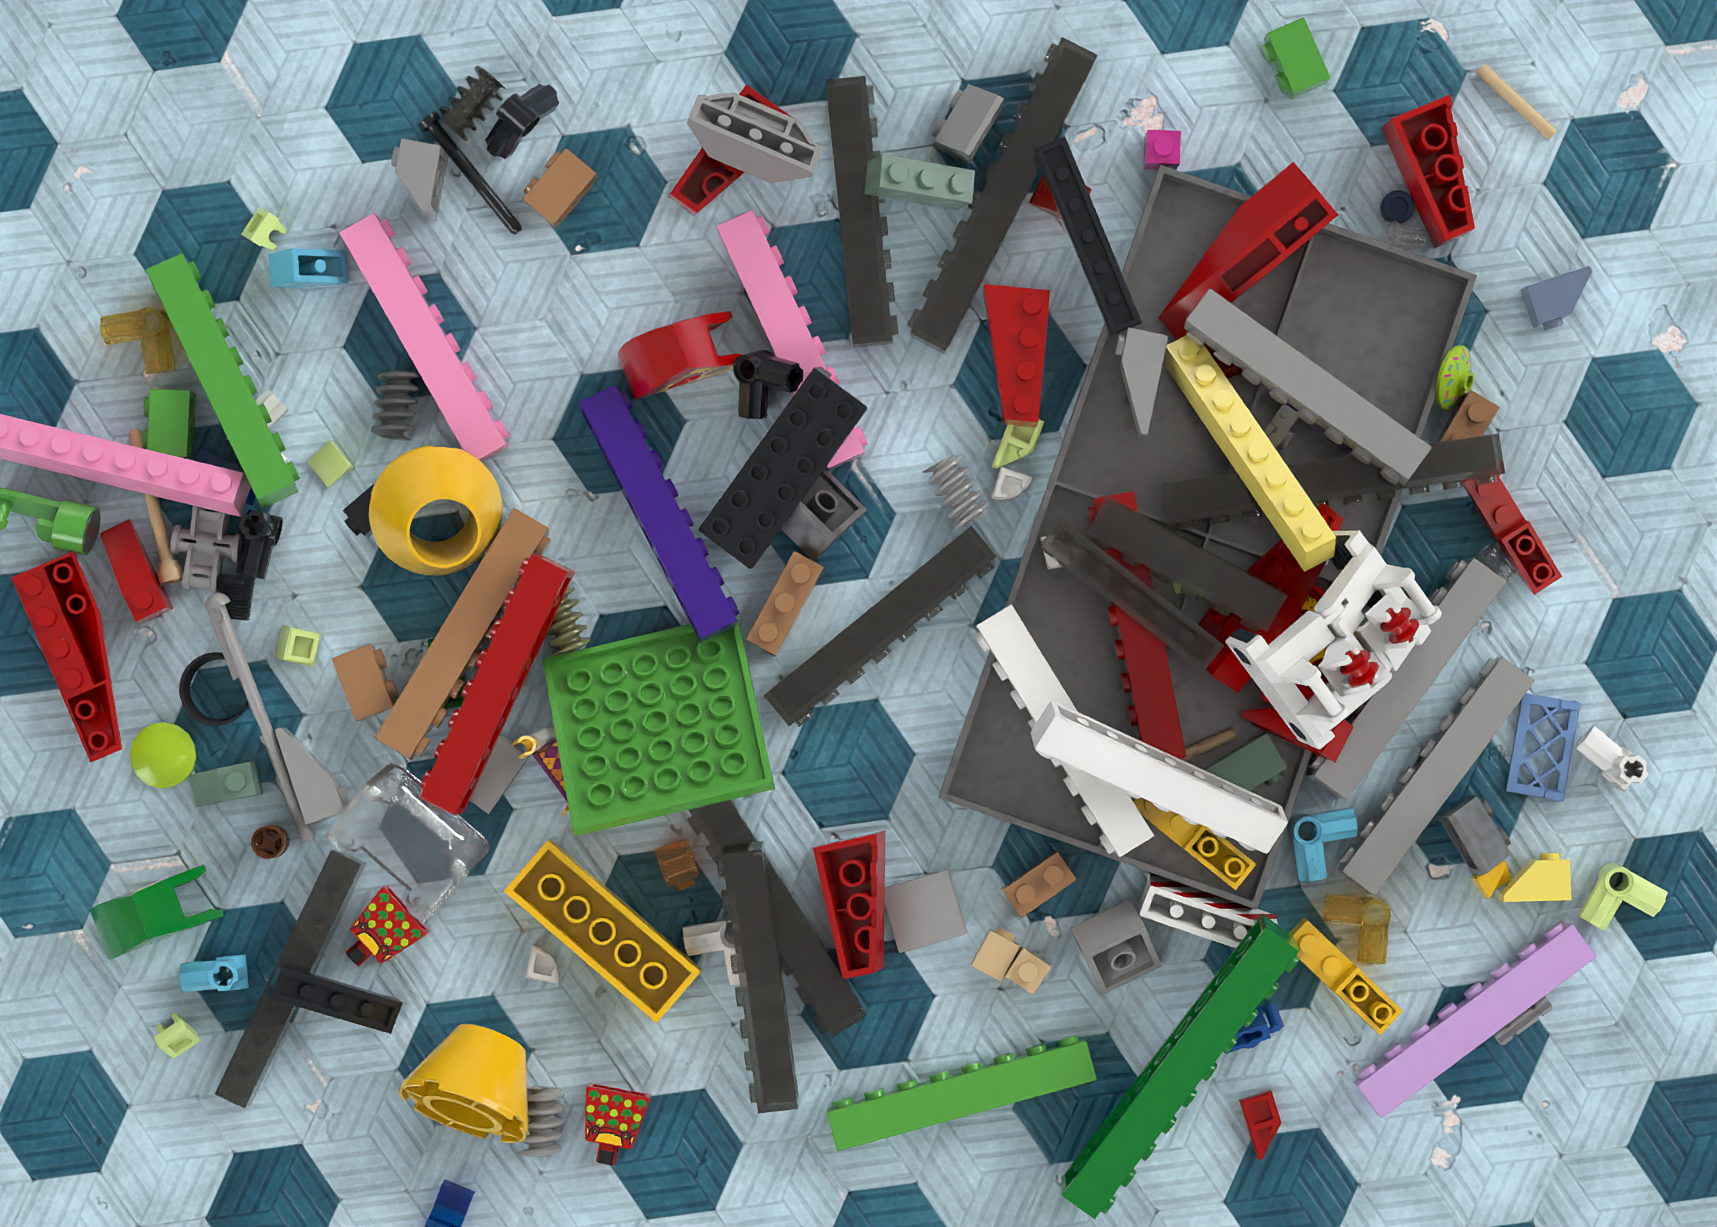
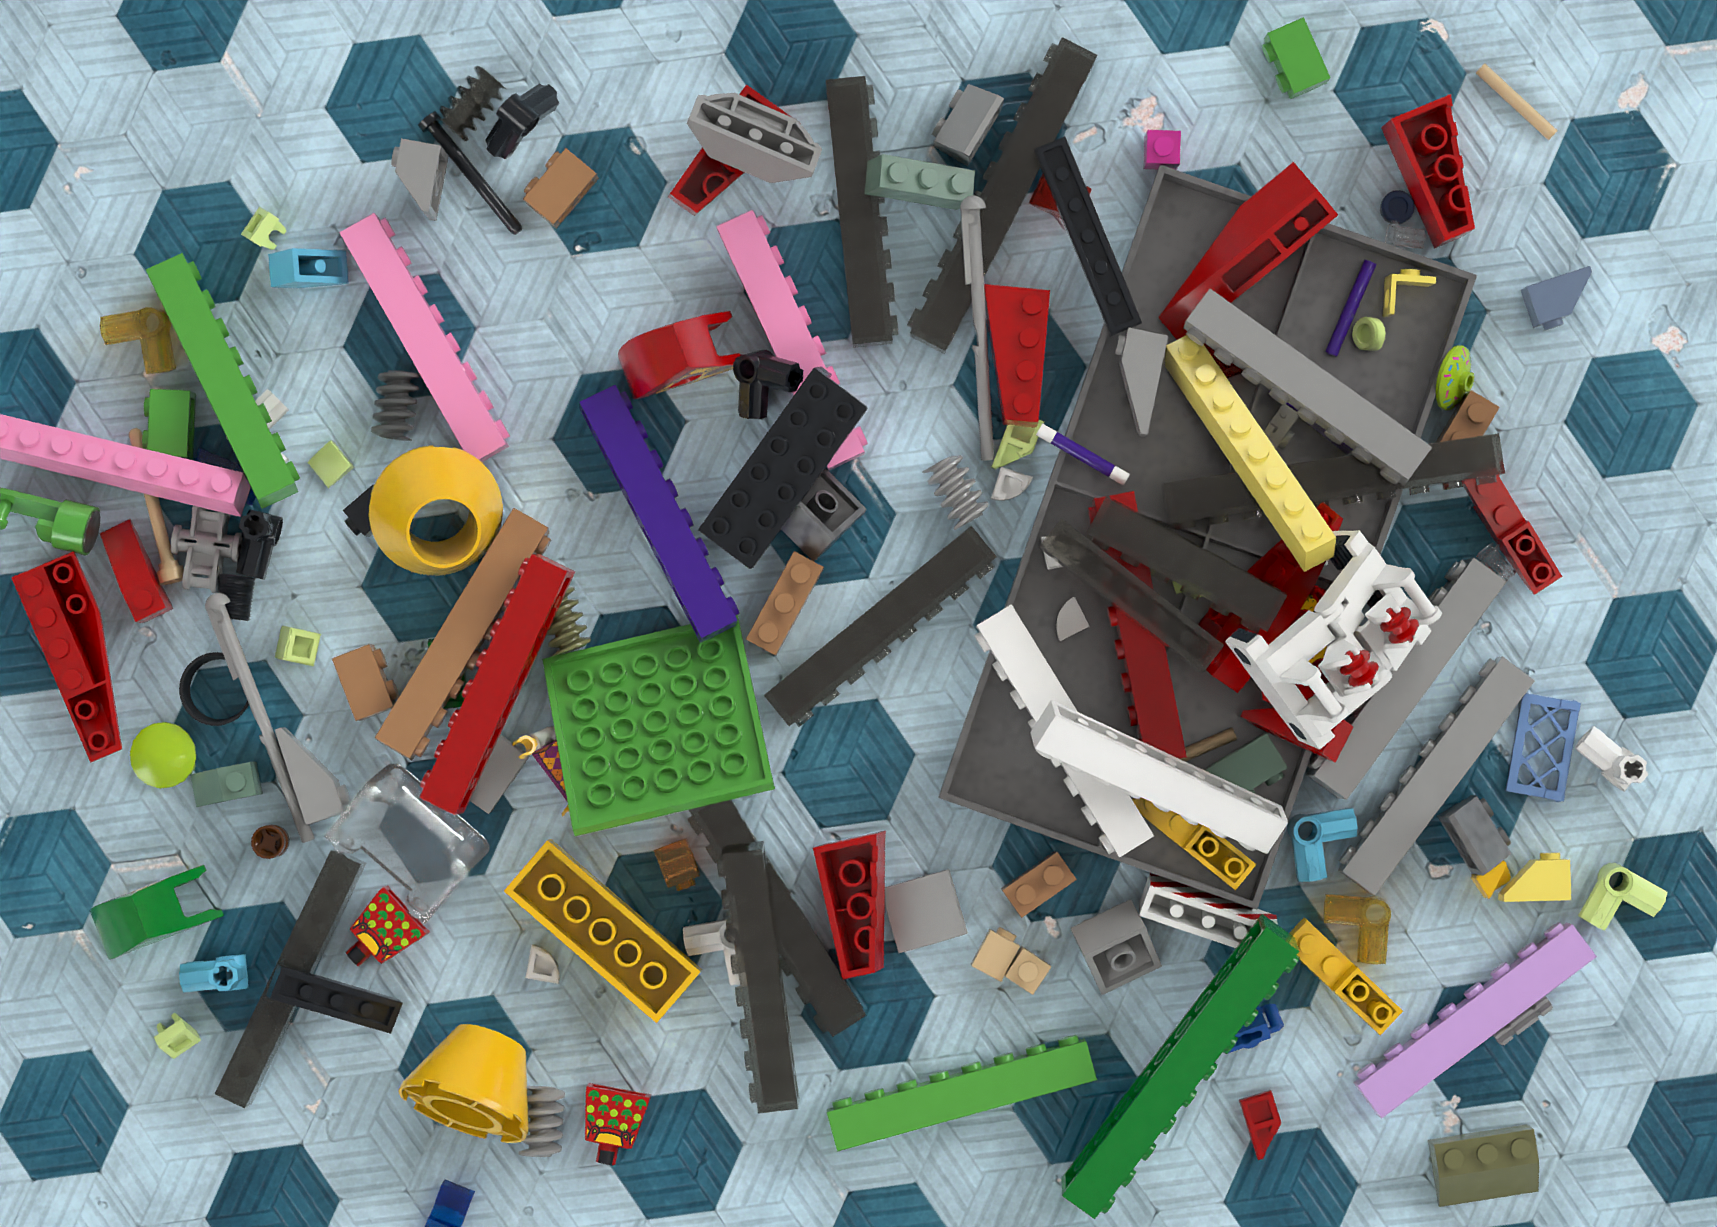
(974, 274): none -> light grey bar
(1070, 620): none -> white tile
(1082, 454): none -> dark purple bar
(1350, 308): none -> dark purple piece
(1368, 334): none -> yellowish green tile
(1406, 277): none -> light yellow bracket
(1485, 1165): none -> olive slope

